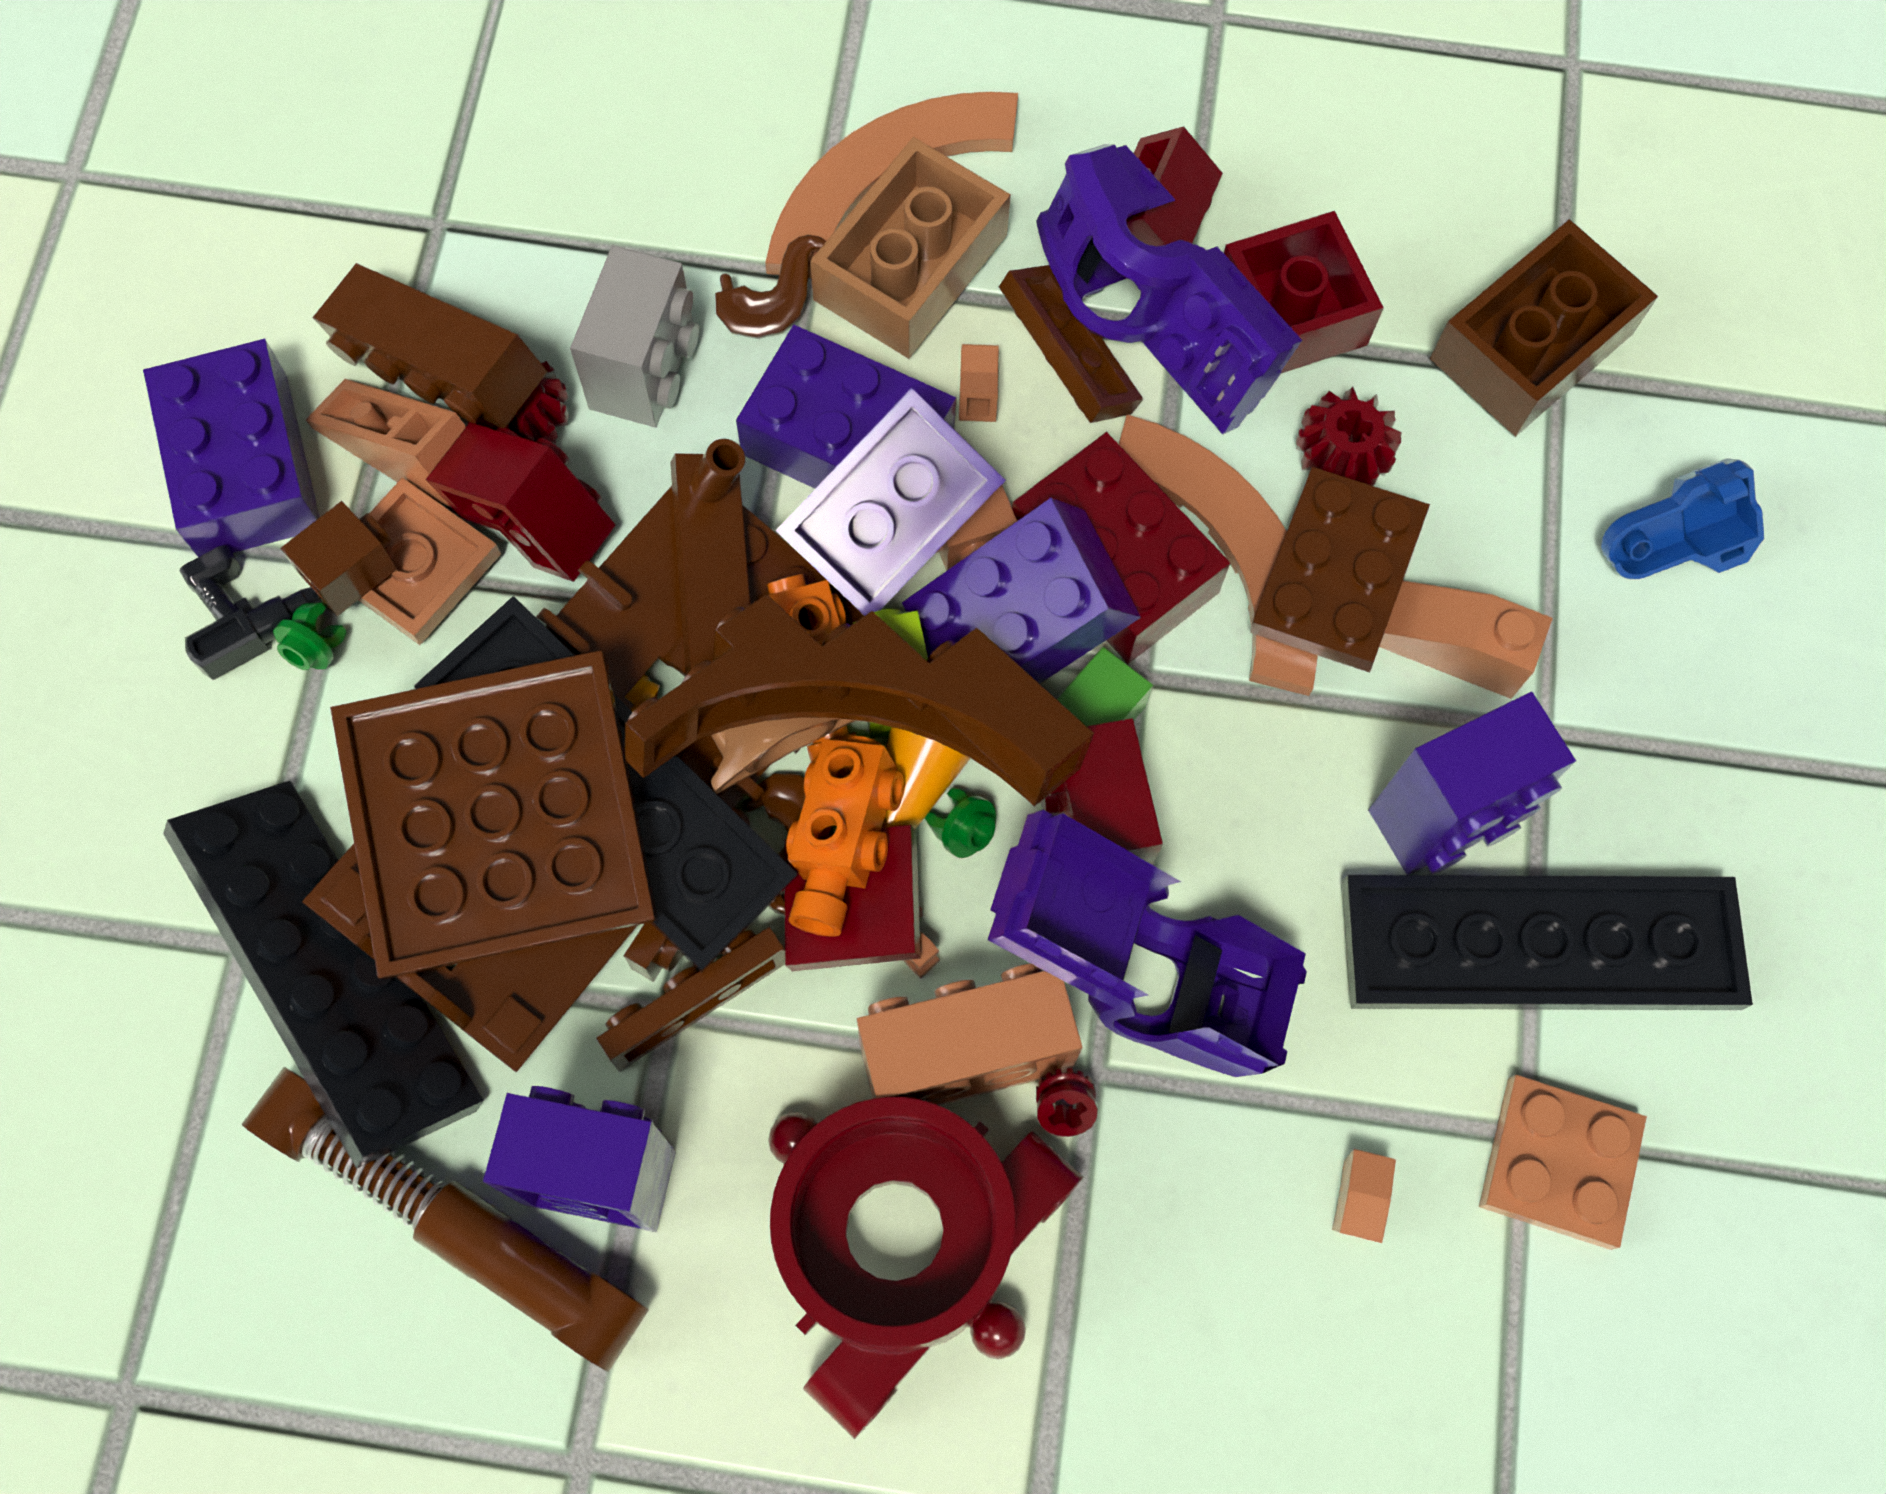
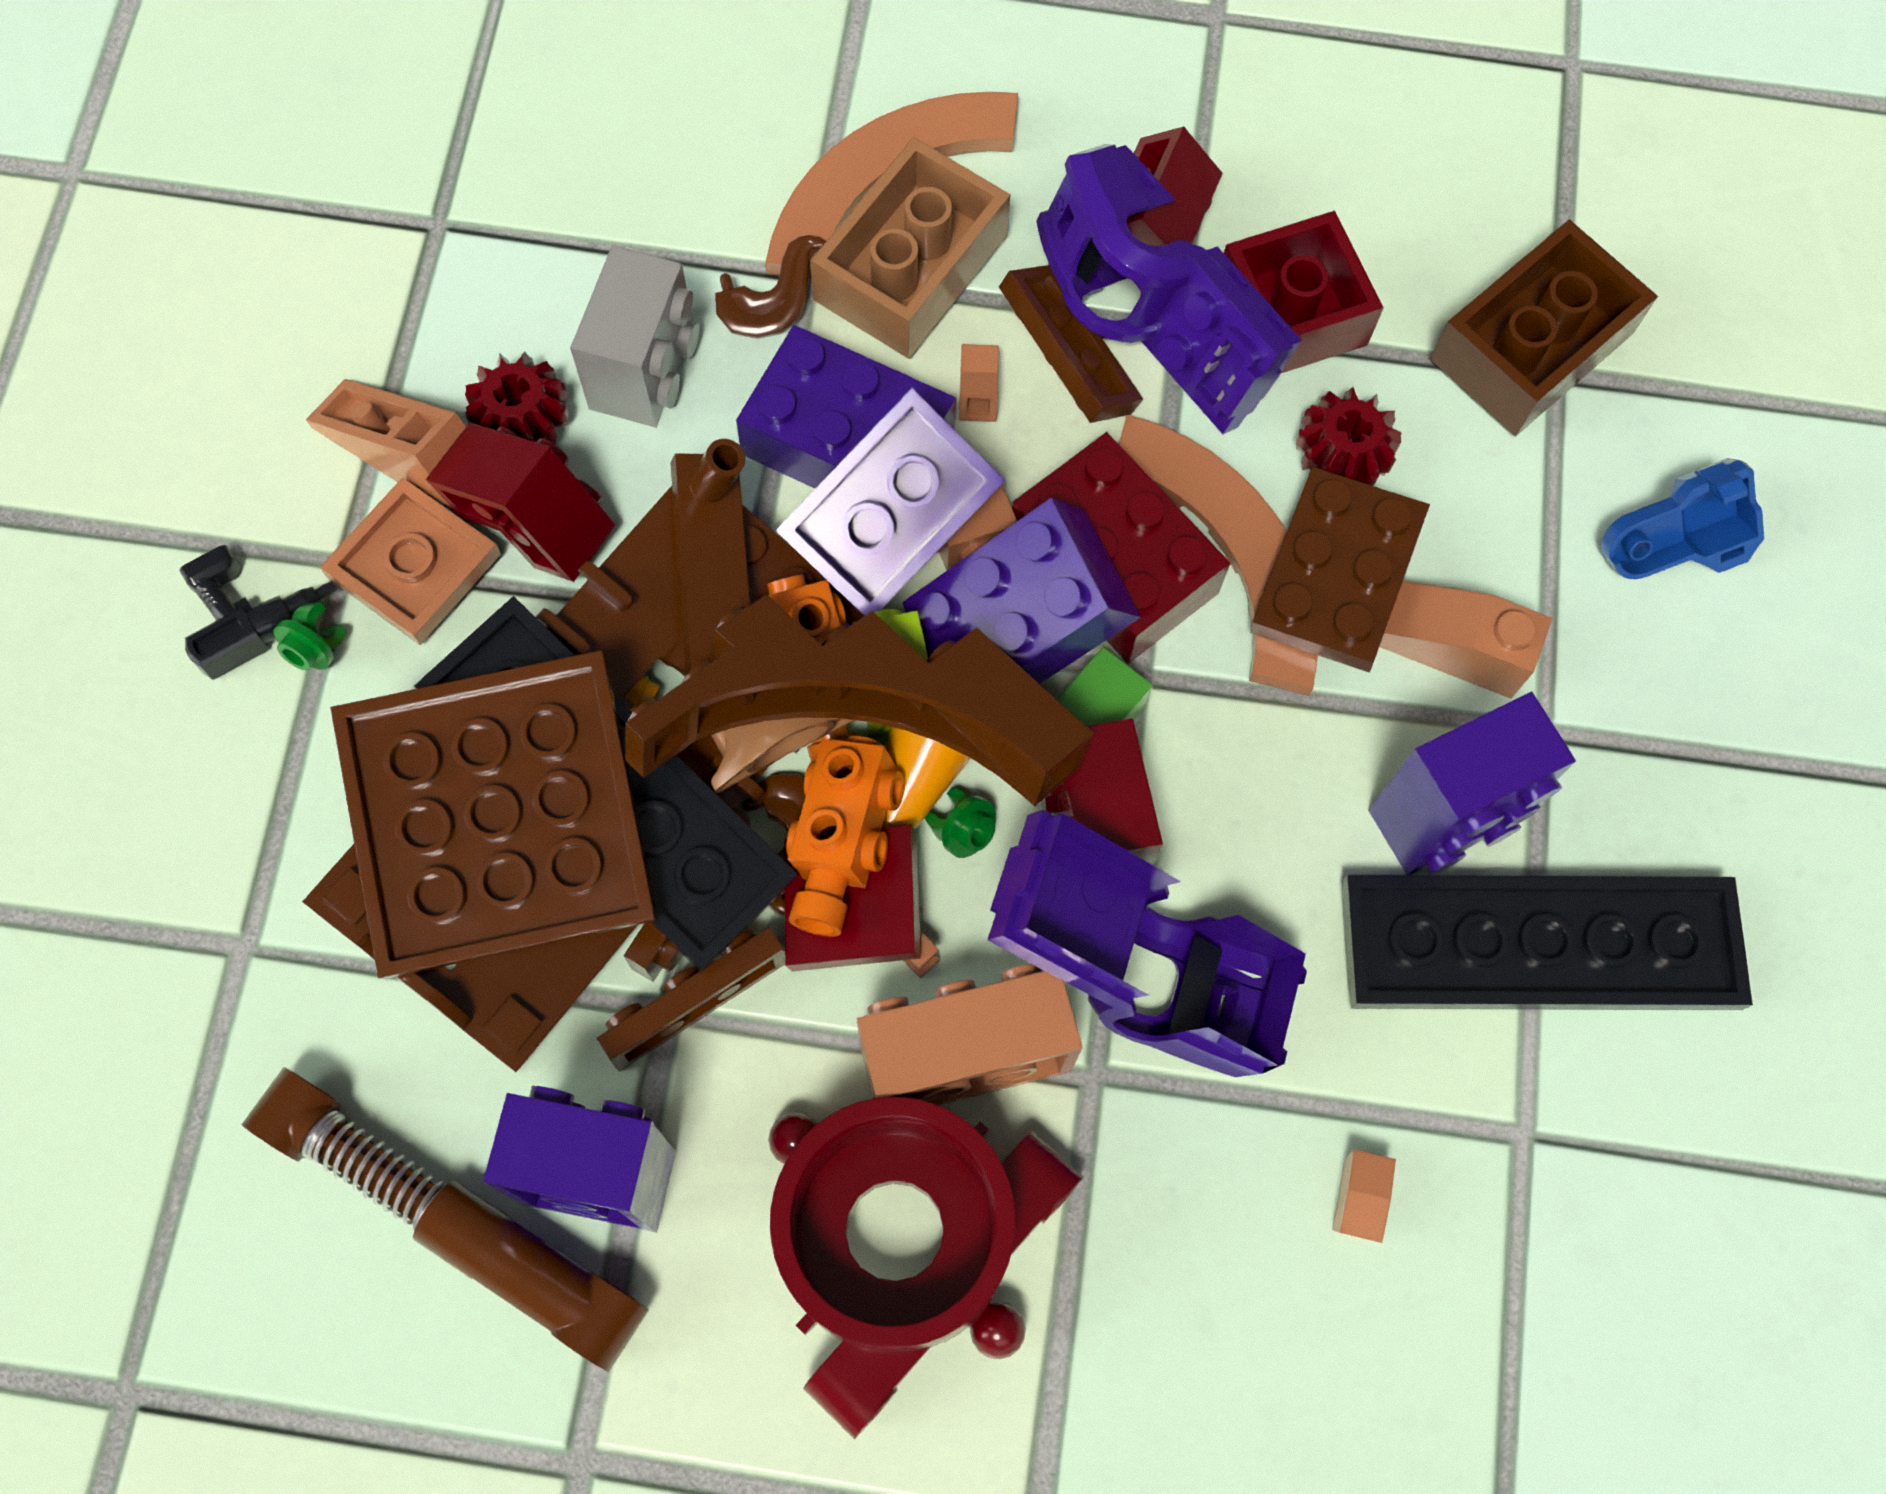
(231, 448): dark purple brick -> none
(341, 556): reddish brown brick -> none
(356, 1038): black plate -> none
(429, 346): reddish brown brick -> none
(1074, 1090): dark red bush -> none
(1563, 1162): nougat plate -> none

